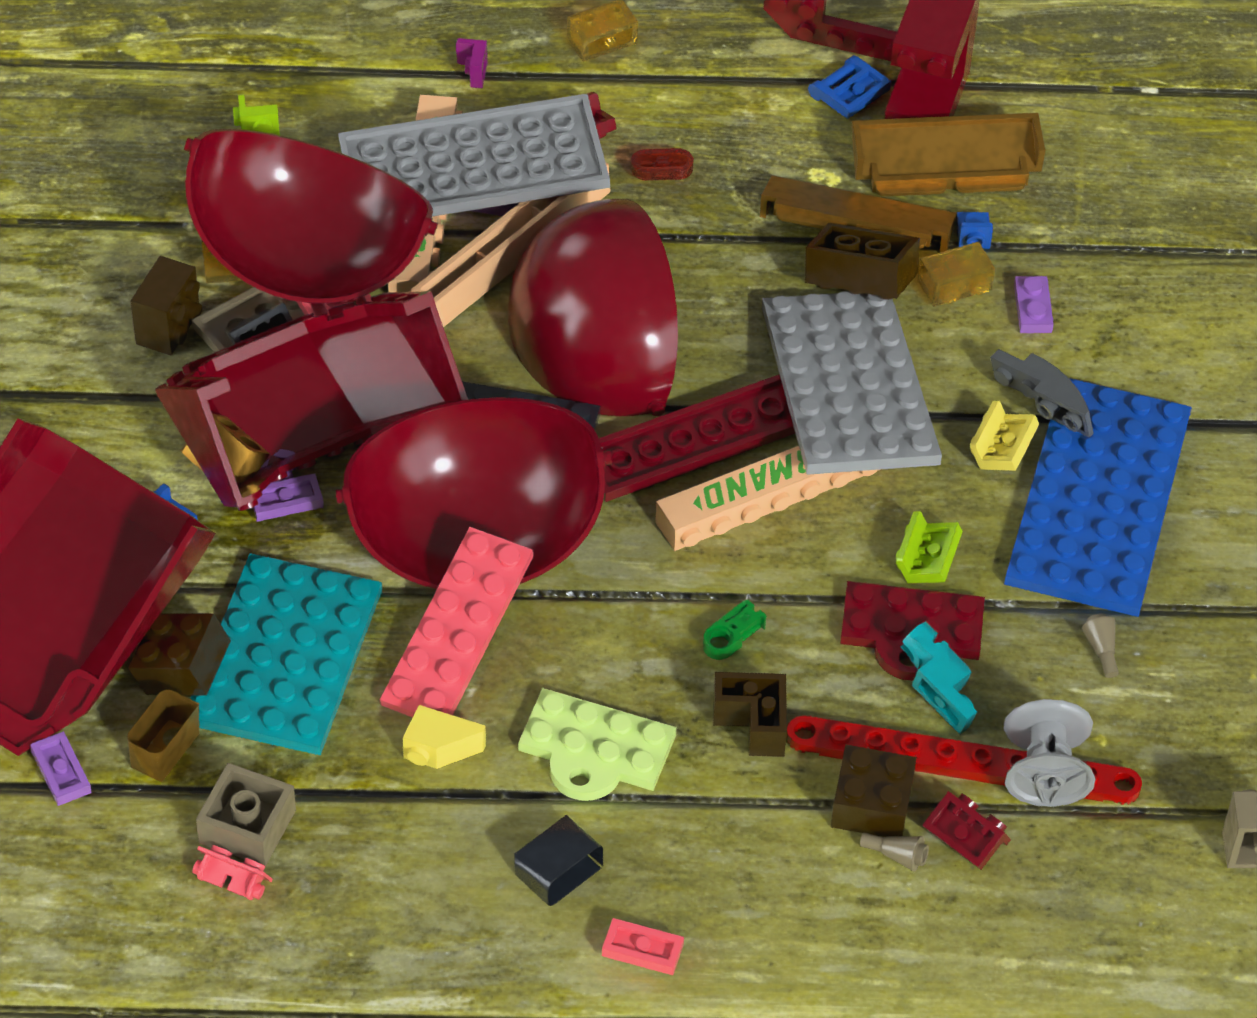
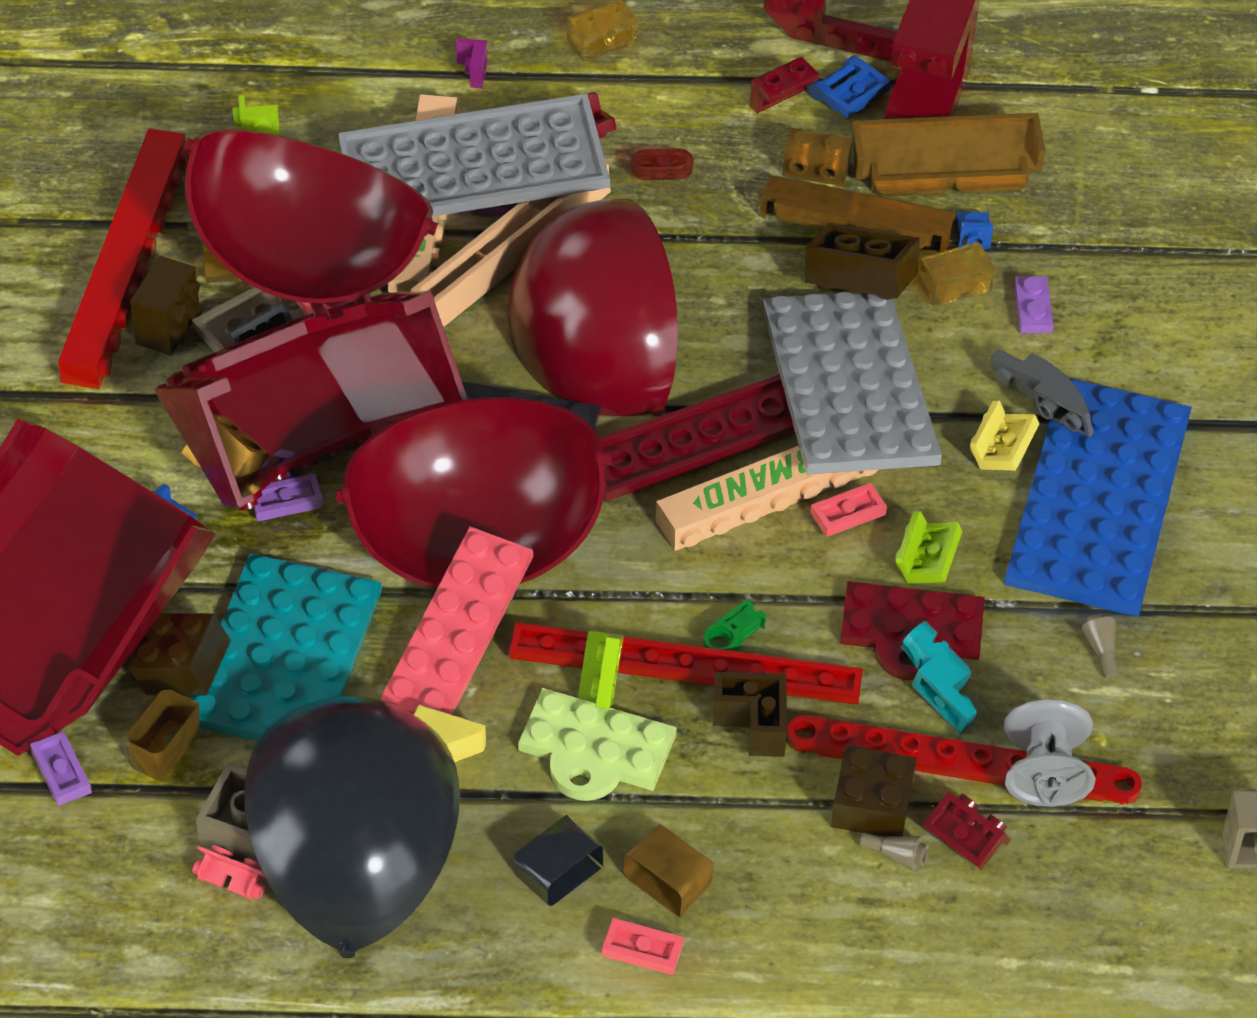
(123, 259): none -> red brick
(351, 816): none -> black windscreen
(600, 668): none -> lime bracket
(668, 870): none -> pearl gold piece
(688, 662): none -> red plate
(781, 84): none -> dark red bracket
(817, 157): none -> pearl gold brick
(848, 509): none -> coral plate

